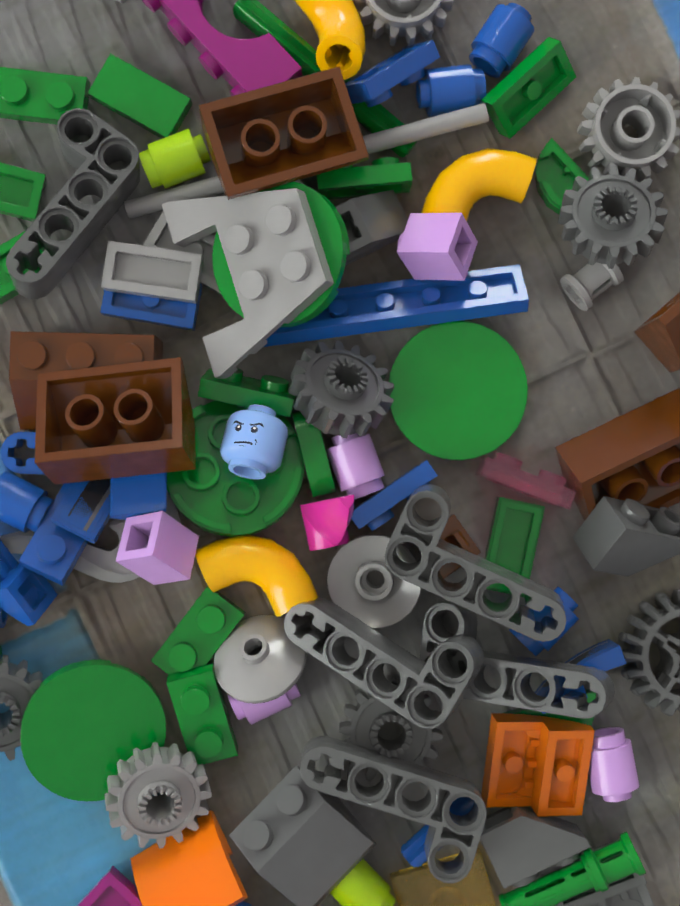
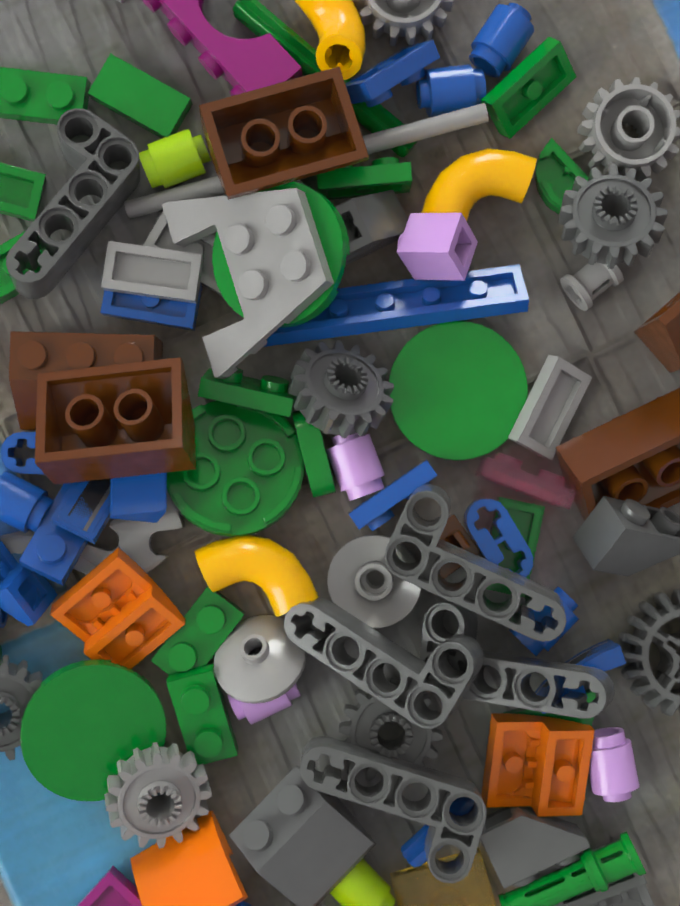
(118, 612): none -> orange slope
(157, 548): lavender brick -> none
(254, 442): light blue head -> none
(327, 521): dark pink piece -> none
(507, 532): none -> blue beam
(550, 407): none -> light grey tile

